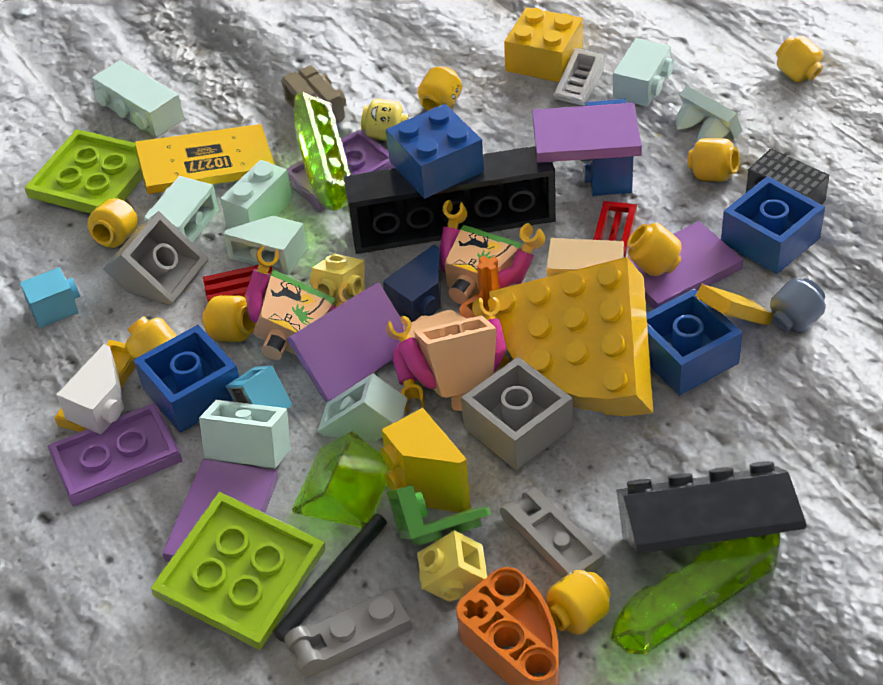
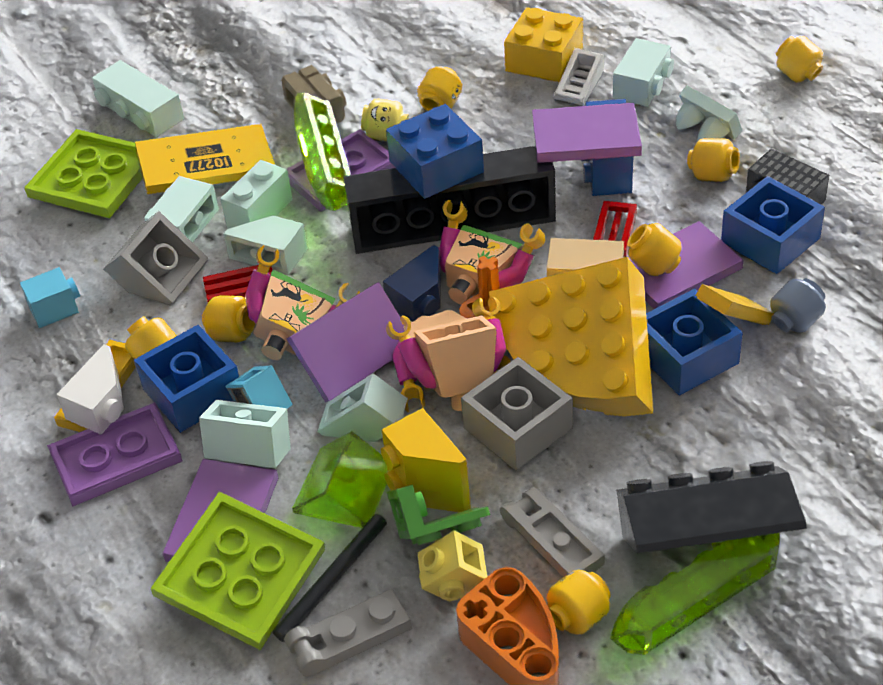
(112, 223): yellow head -> none
(336, 271): light yellow brick -> none

